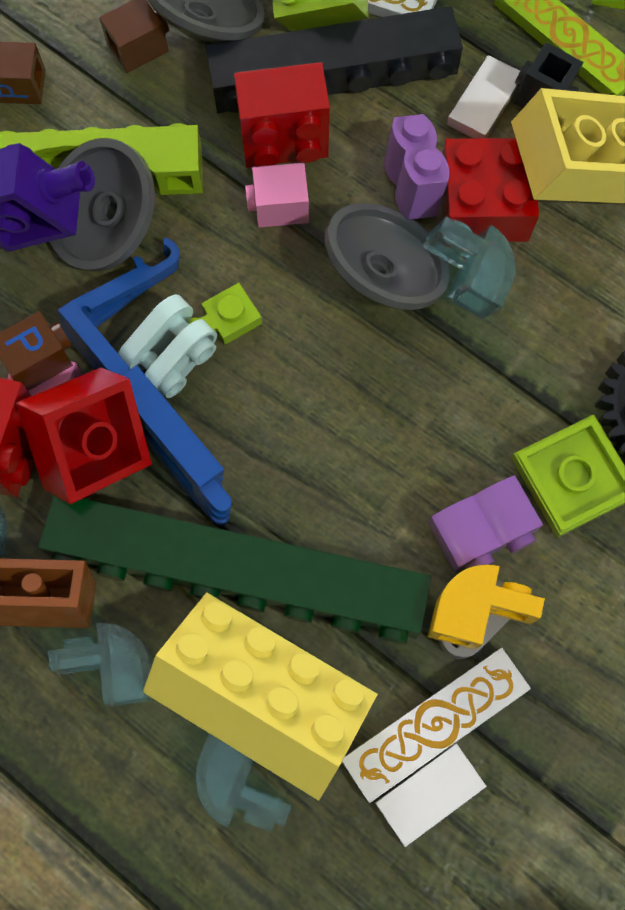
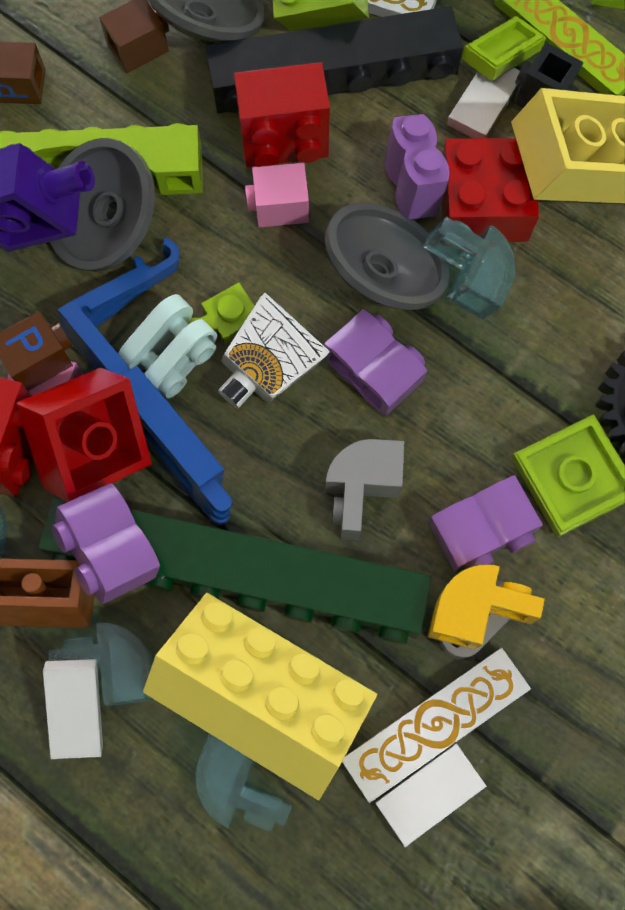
(73, 708): none -> white tile
(105, 543): none -> medium lavender brick
(268, 354): none -> white torso
(362, 470): none -> light grey brick
(375, 361): none -> medium lavender brick
(503, 48): none -> lime tile

